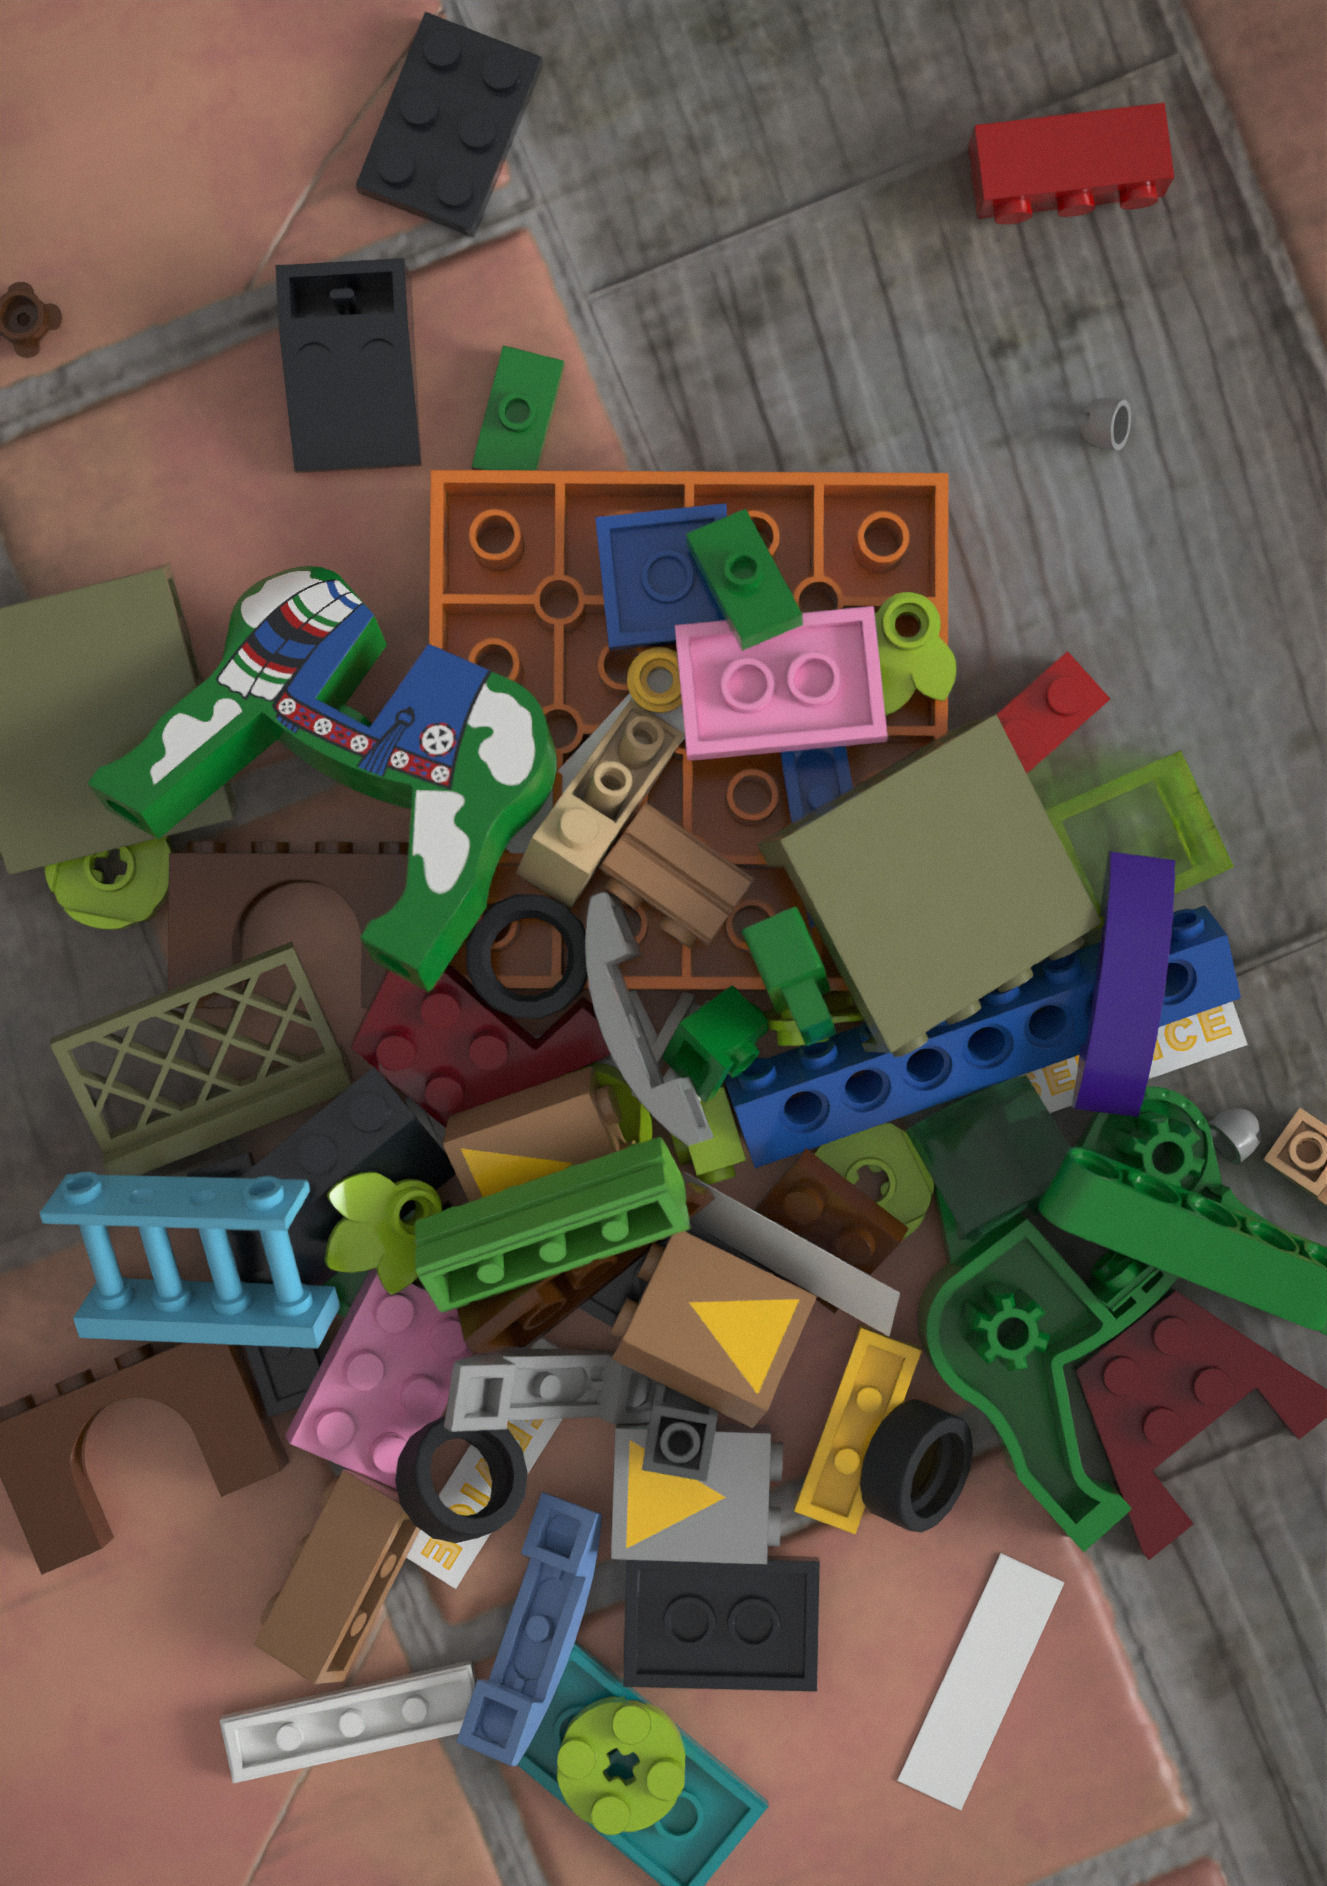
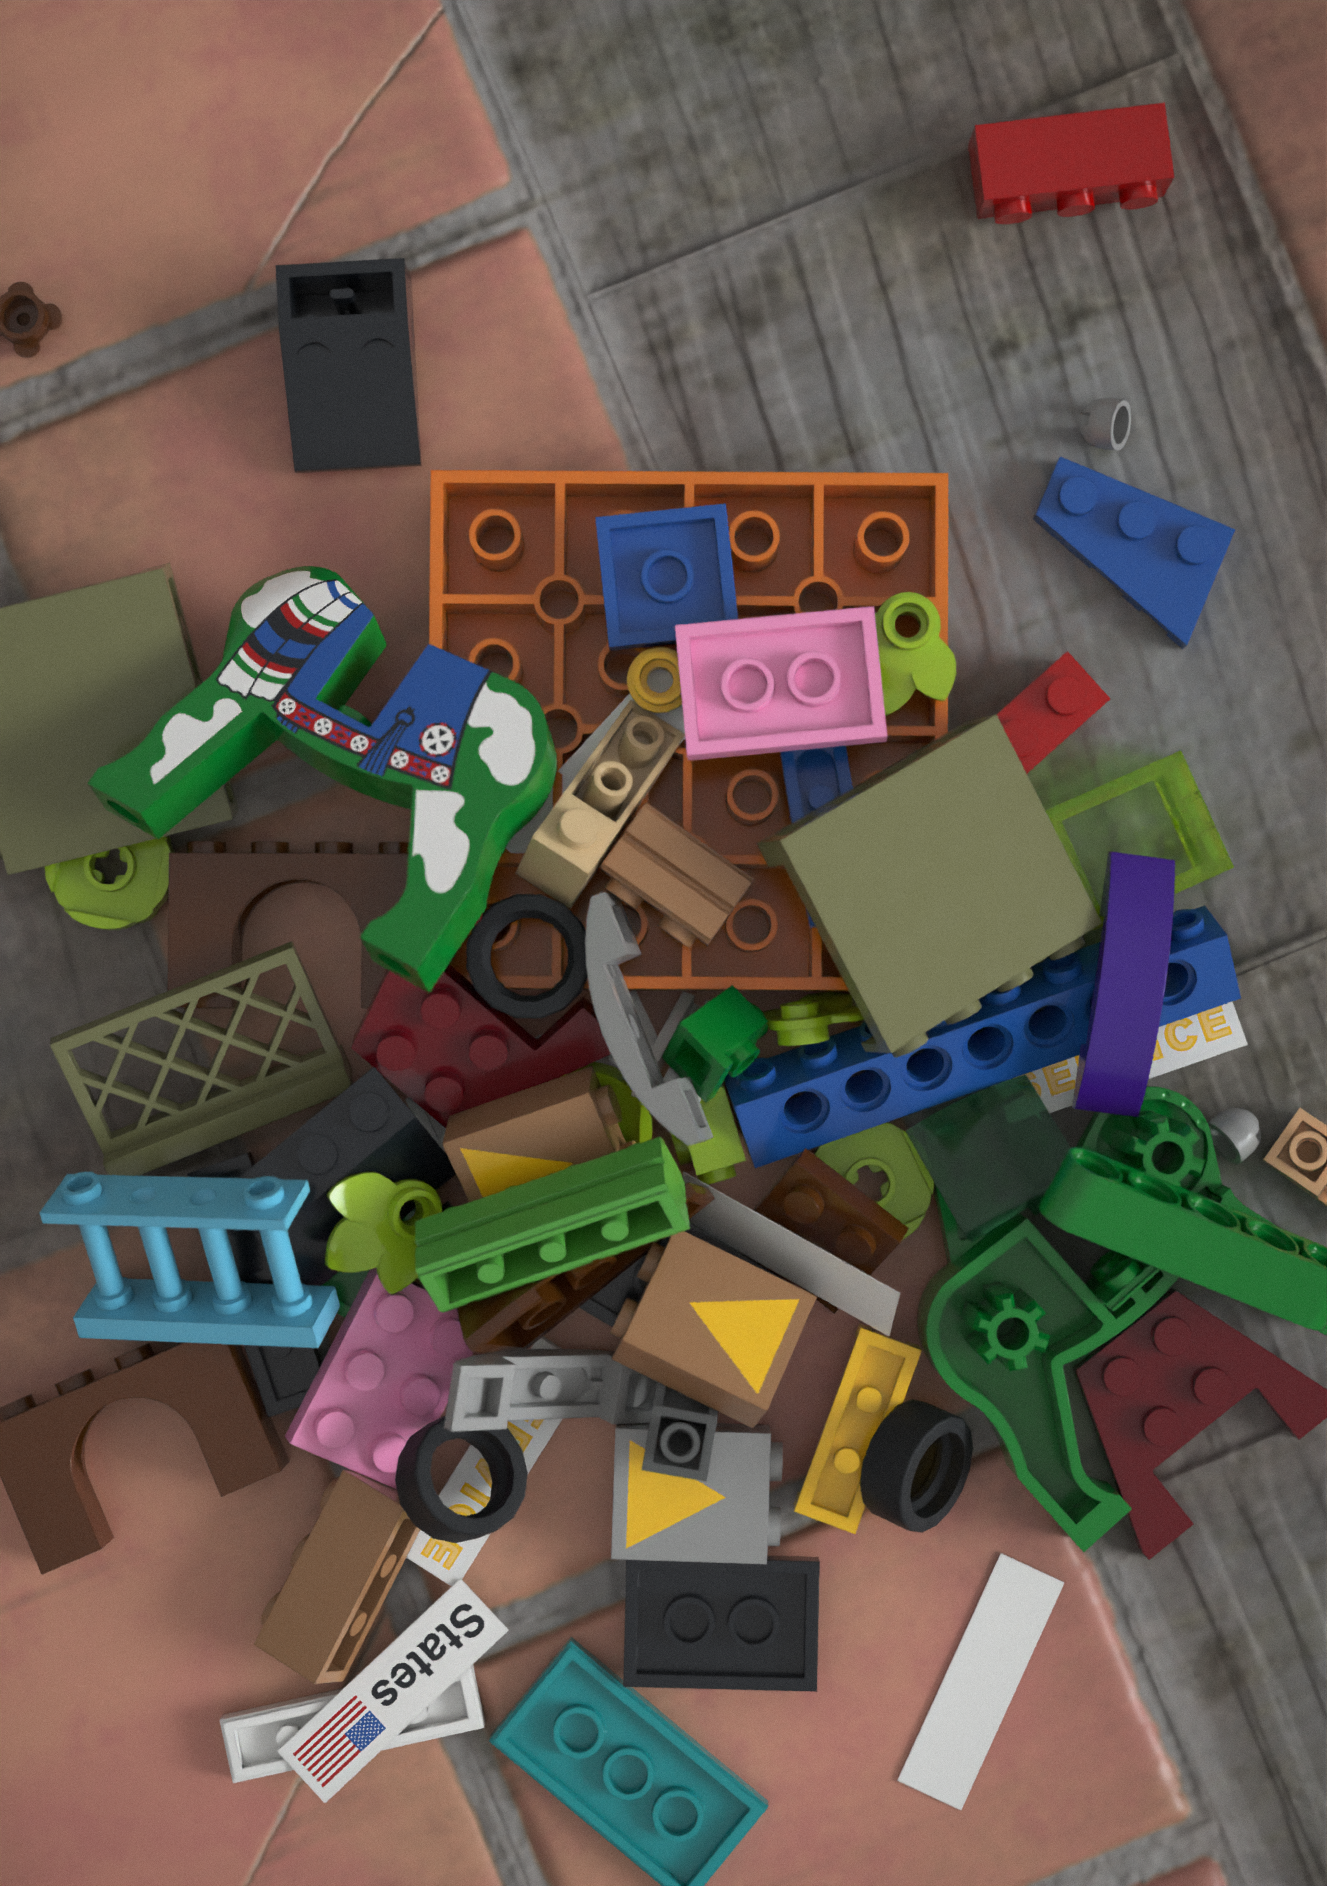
(392, 1690): none -> white sticker
(449, 124): black plate -> none
(518, 411): green plate -> none
(539, 1633): medium blue slope -> none
(608, 1801): lime plate -> none
(744, 579): green plate -> none
(792, 972): green piece -> none
(1138, 542): none -> blue wing

